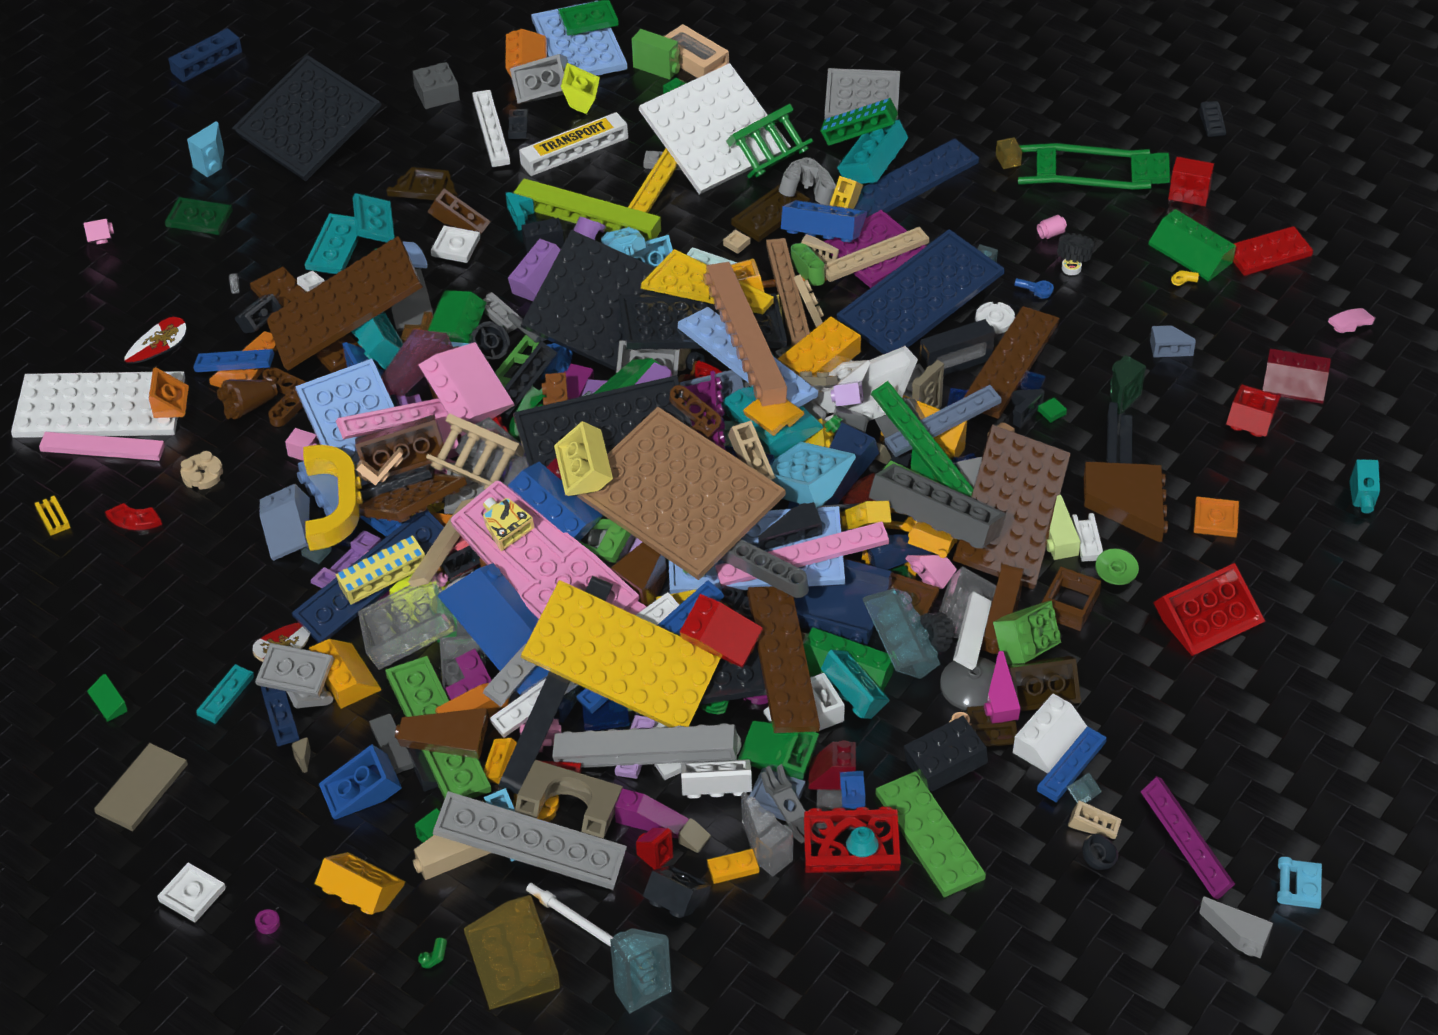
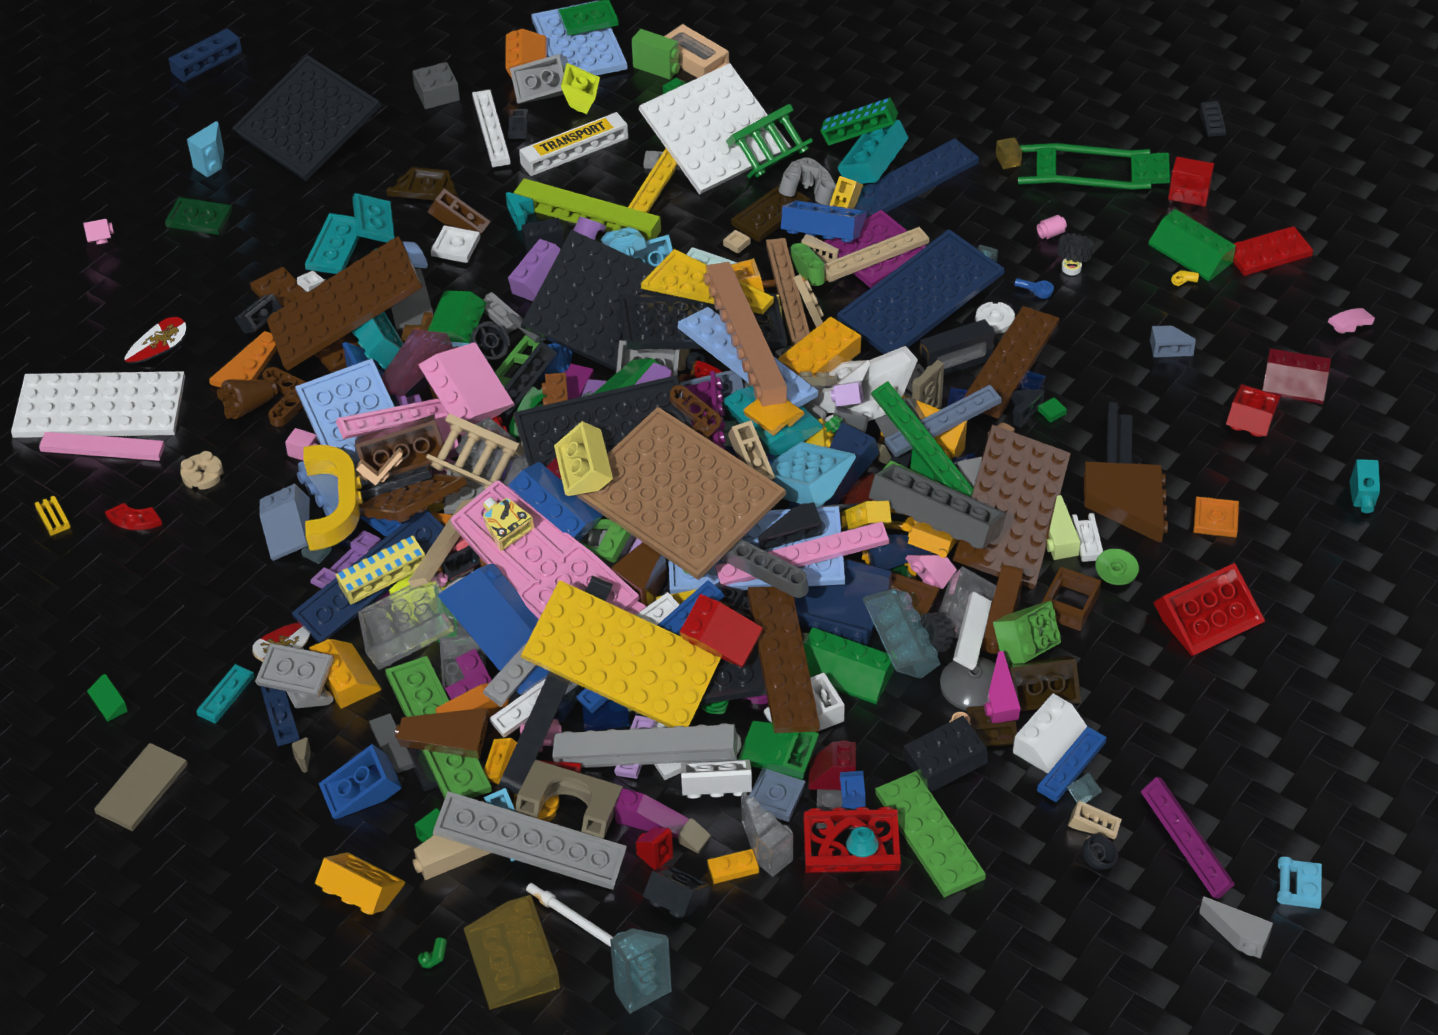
(167, 395): orange slope -> none
(191, 892): white plate -> none
(234, 283): clear tile -> none
(234, 360): blue tile -> none
(267, 921): magenta tile -> none
(781, 792): dark grey piece -> none
(854, 684): teal slope -> none
(857, 88): light grey plate -> none
(1126, 382): clear green slope -> none

